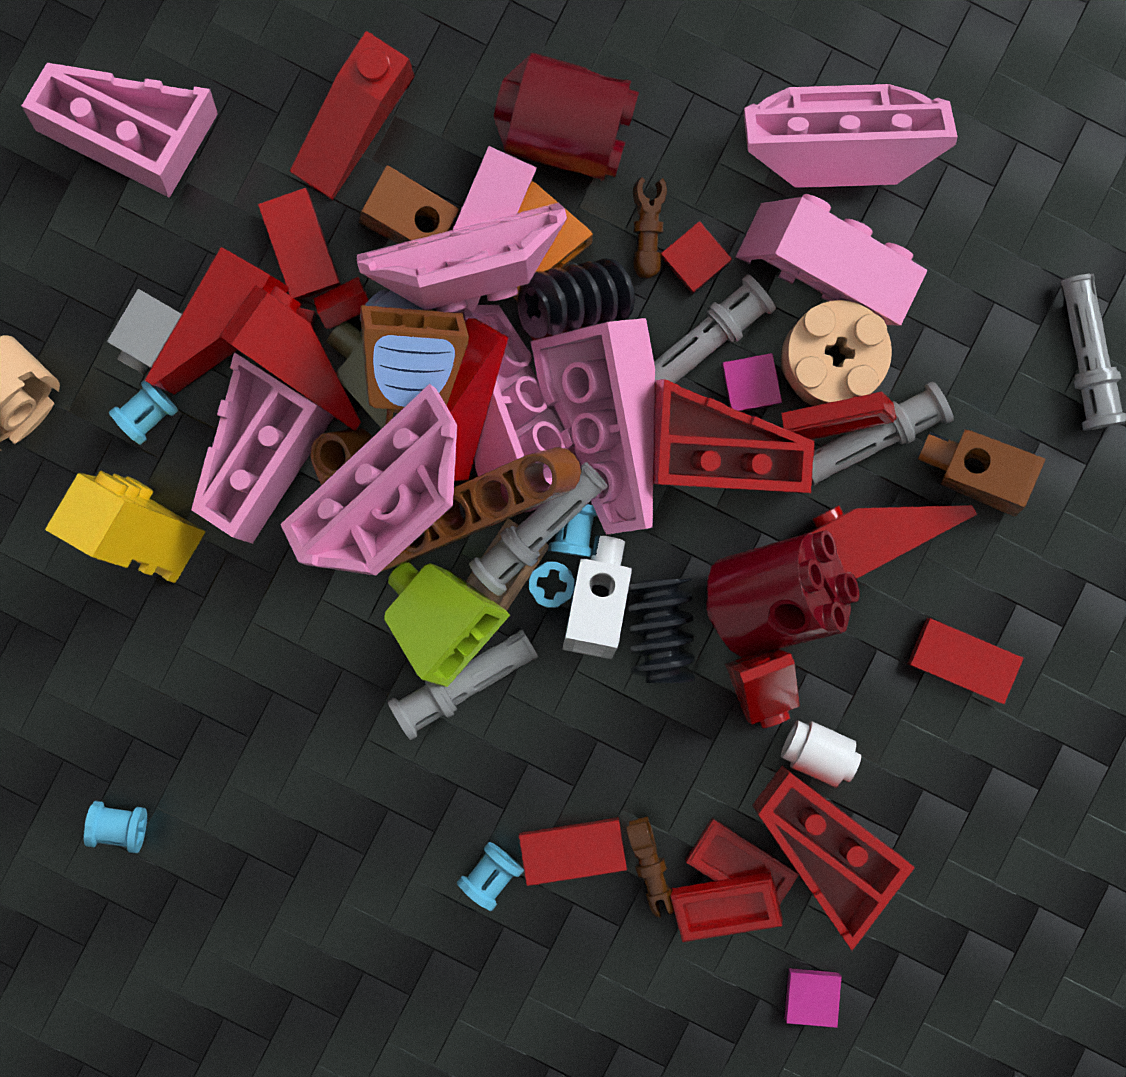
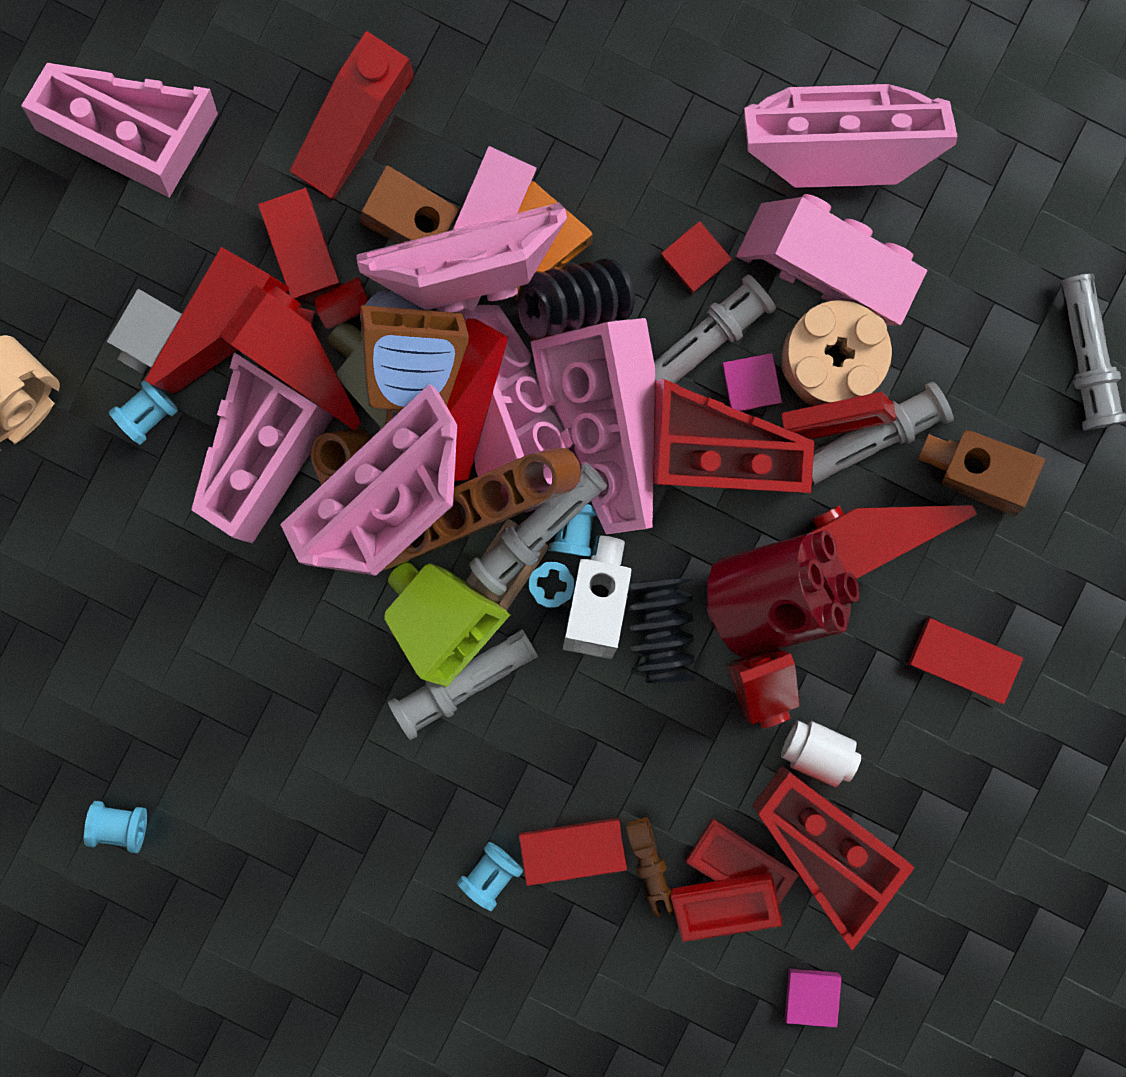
(119, 523): yellow wedge -> none
(564, 116): dark red cylinder -> none
(647, 258): reddish brown piece -> none

